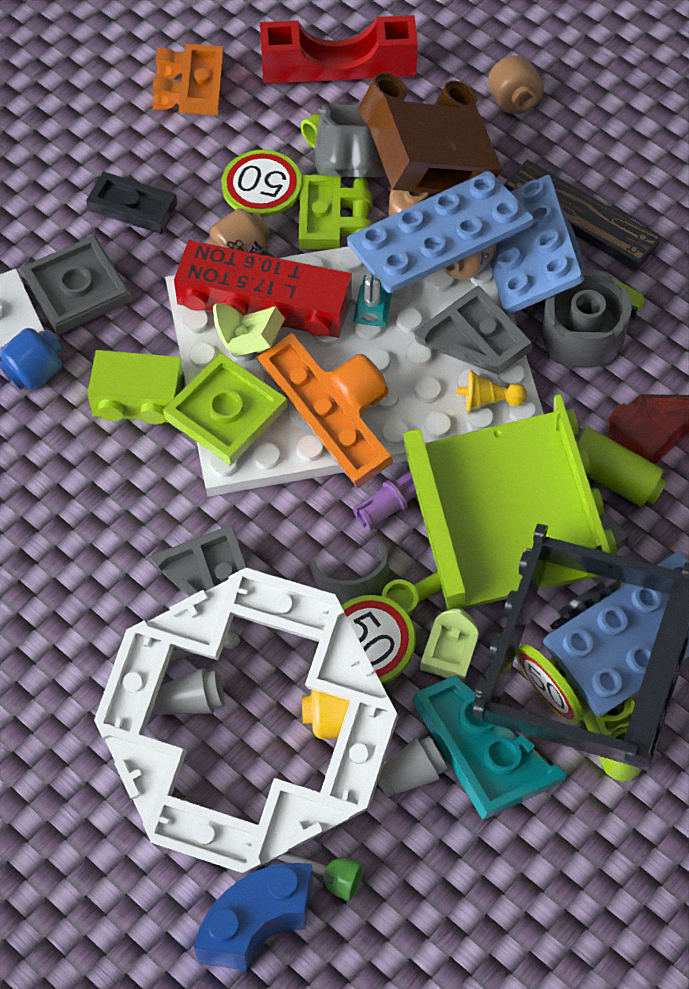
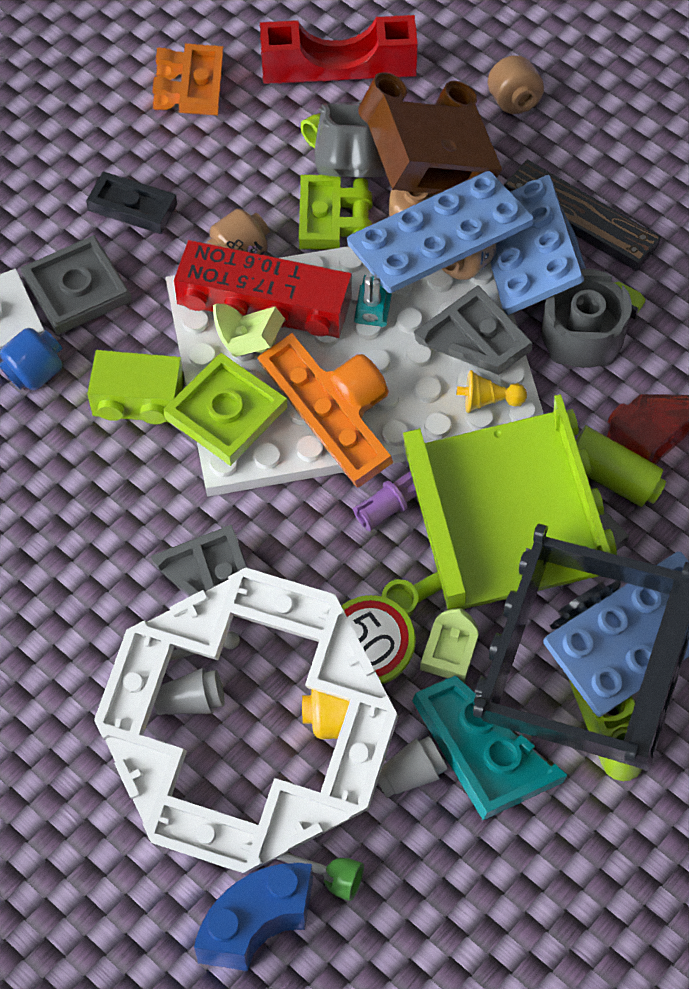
(261, 182): piece -> none
(347, 590): dark grey helmet -> none
(549, 683): piece -> none

